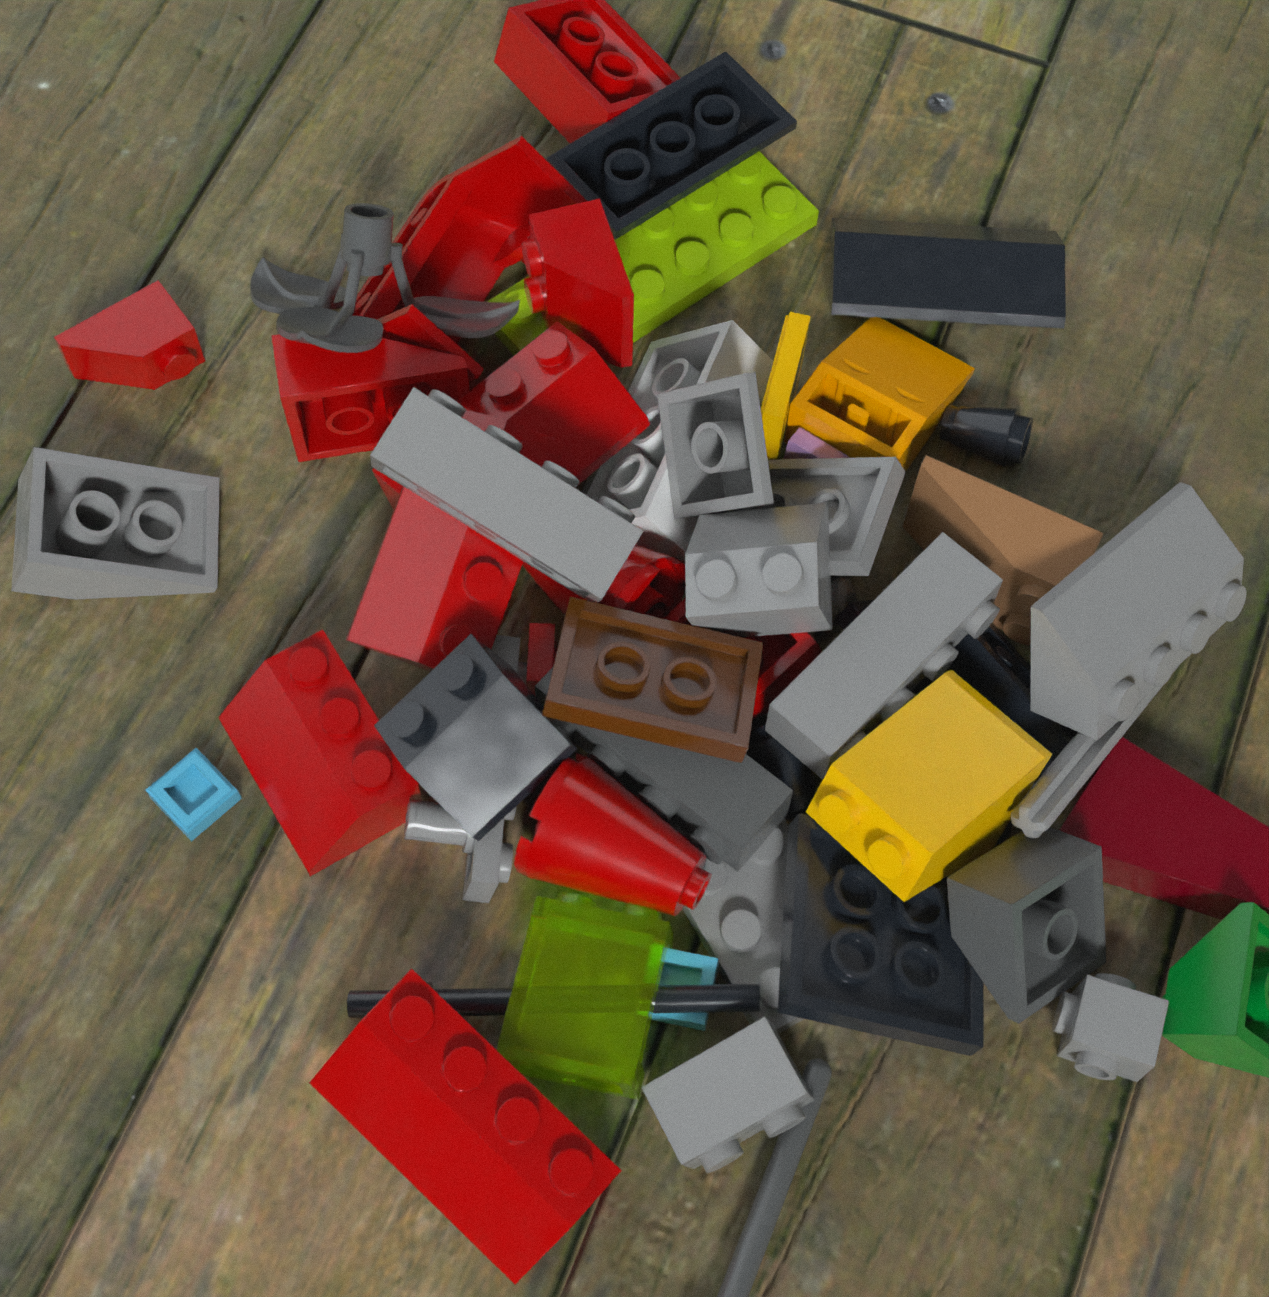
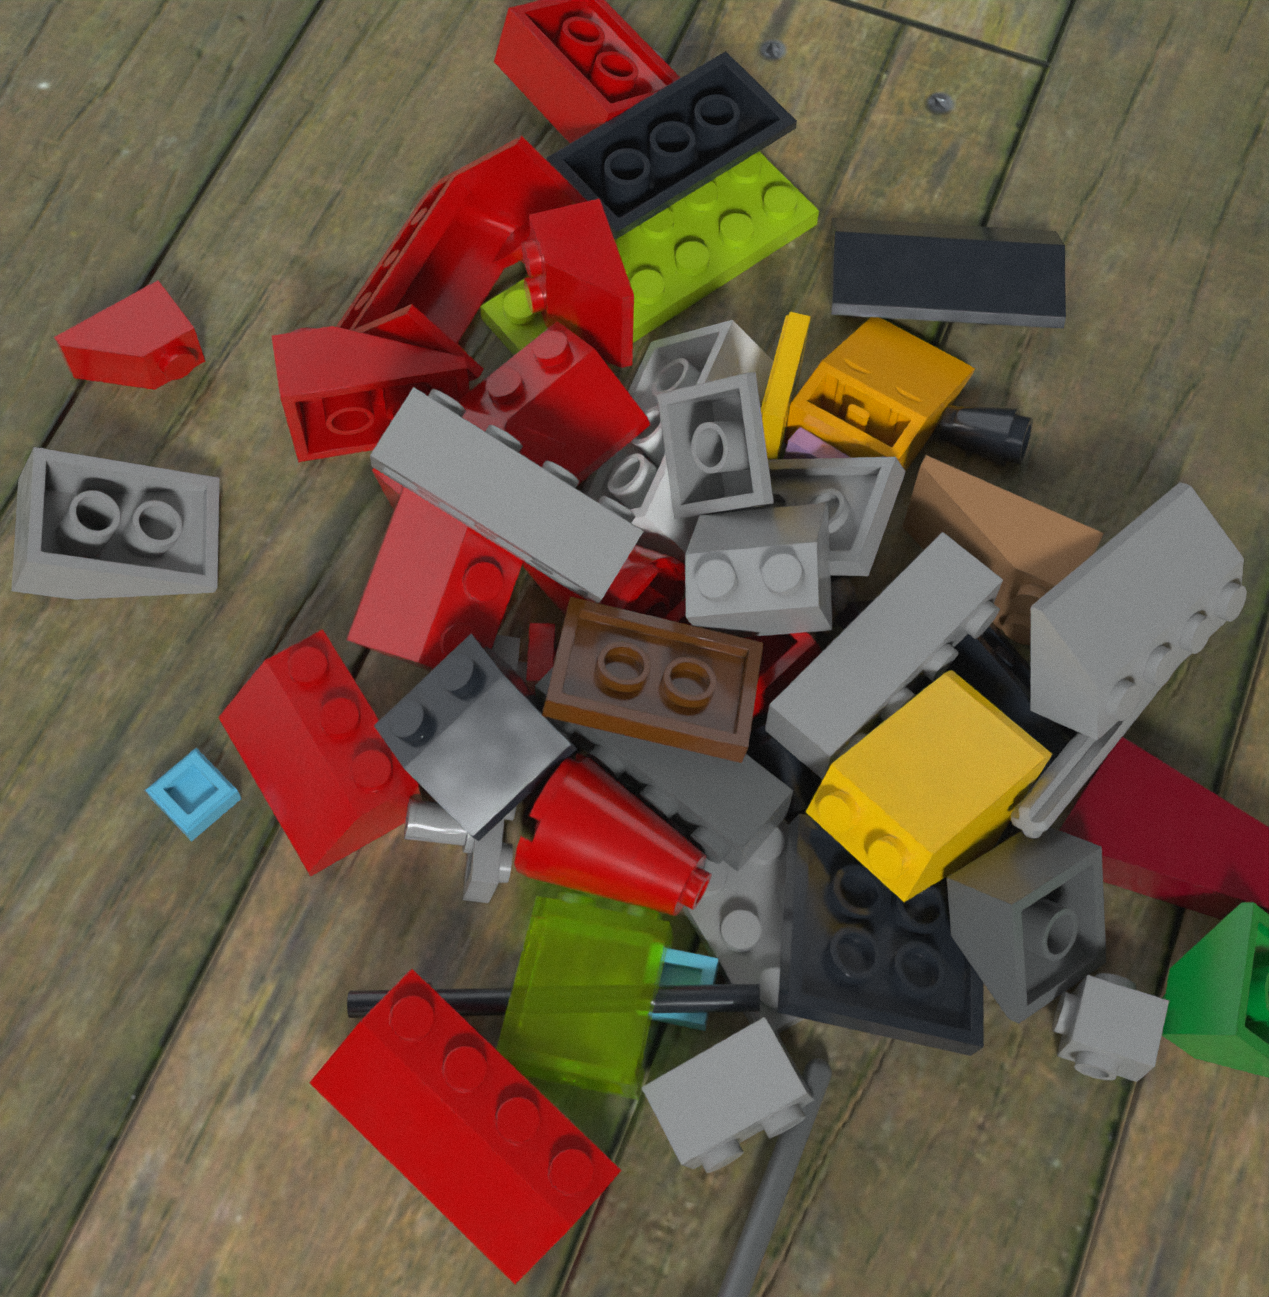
(365, 249): dark grey plant -> none

